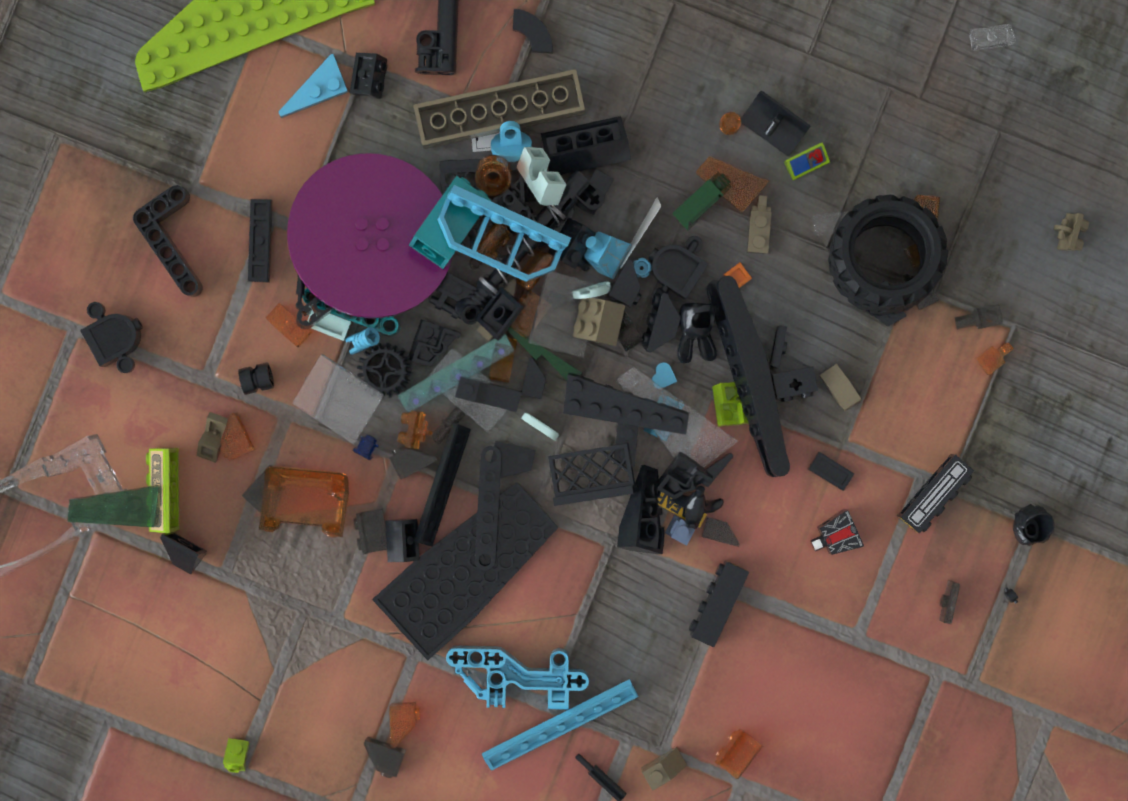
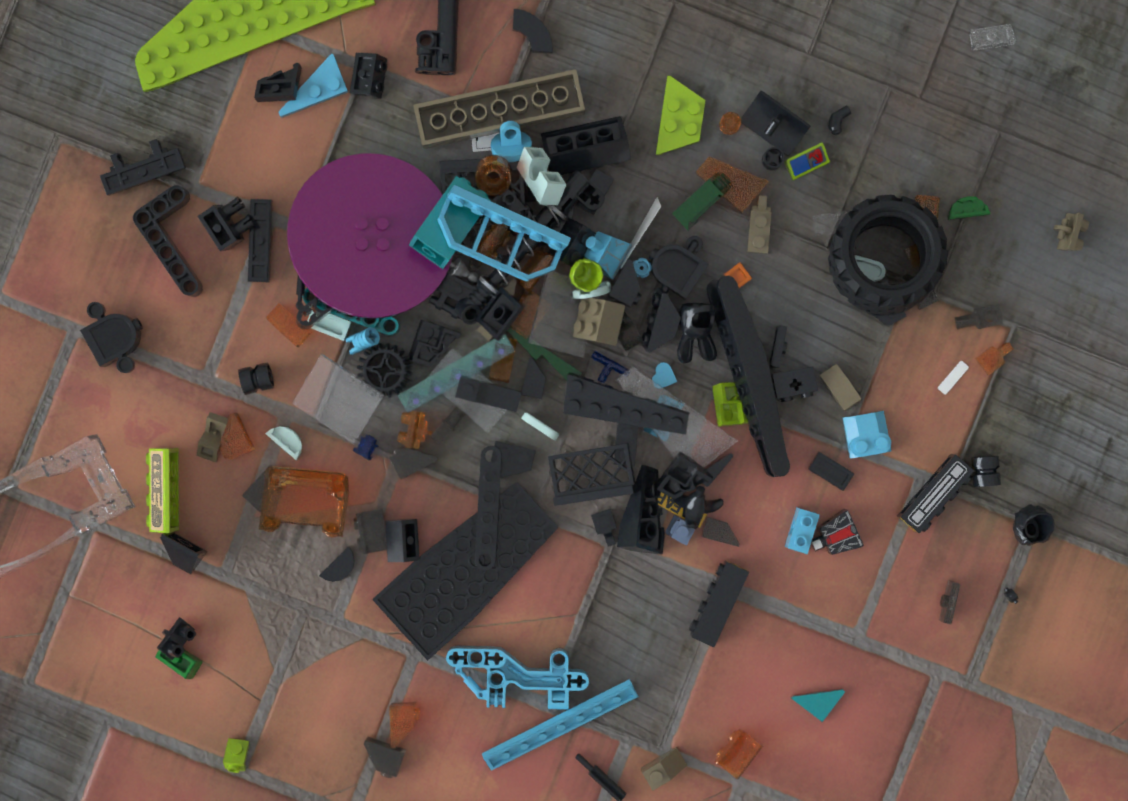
(123, 508): clear green wing -> none
(127, 176): none -> black hinge
(175, 639): none -> black hips
(185, 666): none -> green slope
(222, 228): none -> black brick
(279, 86): none -> black wing
(287, 440): none -> light aqua tile
(340, 567): none -> black tile
(442, 484): black tile -> none
(459, 269): none -> light grey piece
(586, 275): none -> lime hair
(604, 523): none -> black plate
(609, 365): none -> clear blue piece
(680, 117): none -> lime wing
(775, 156): none -> black wheel
(802, 530): none -> medium azure brick
(819, 703): none -> teal tile
(835, 120): none -> black arm
(867, 434): none -> medium azure slope
(872, 269): none -> light aqua tile
(953, 377): none -> white sticker
(968, 207): none -> green tile
(986, 471): none -> black wheel

